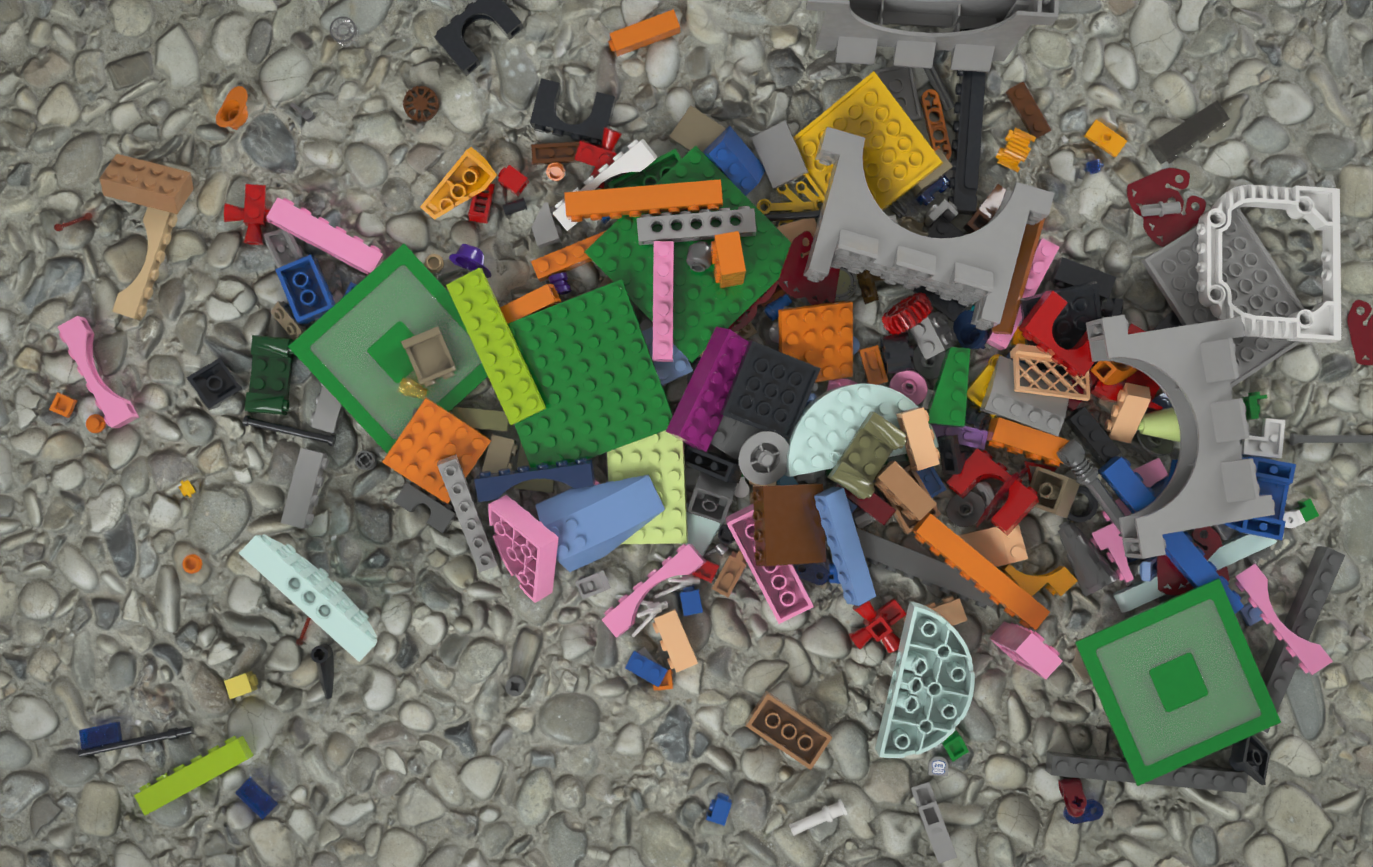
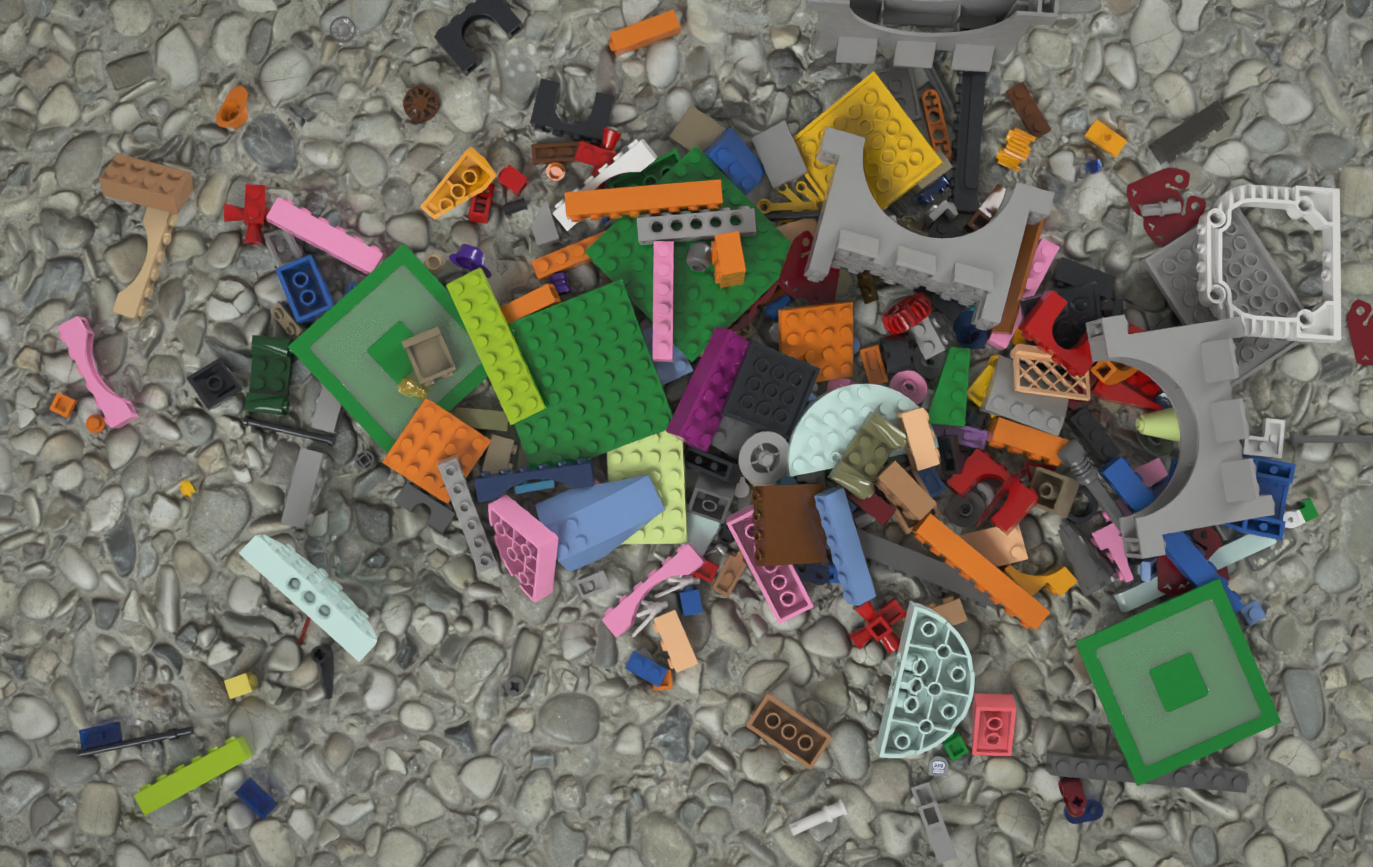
(59, 227): clear red hinge -> none
(192, 563): orange plate -> none
(527, 486): none -> dark azure plate
(719, 809): blue brick -> none
(993, 724): none -> coral slope
(1026, 649): bright pink brick -> none
(1127, 412): light nougat brick -> none
(1251, 757): black slope -> none
(1252, 406): green bracket -> none
(1256, 586): bright pink arch -> none
(1301, 619): dark grey brick -> none

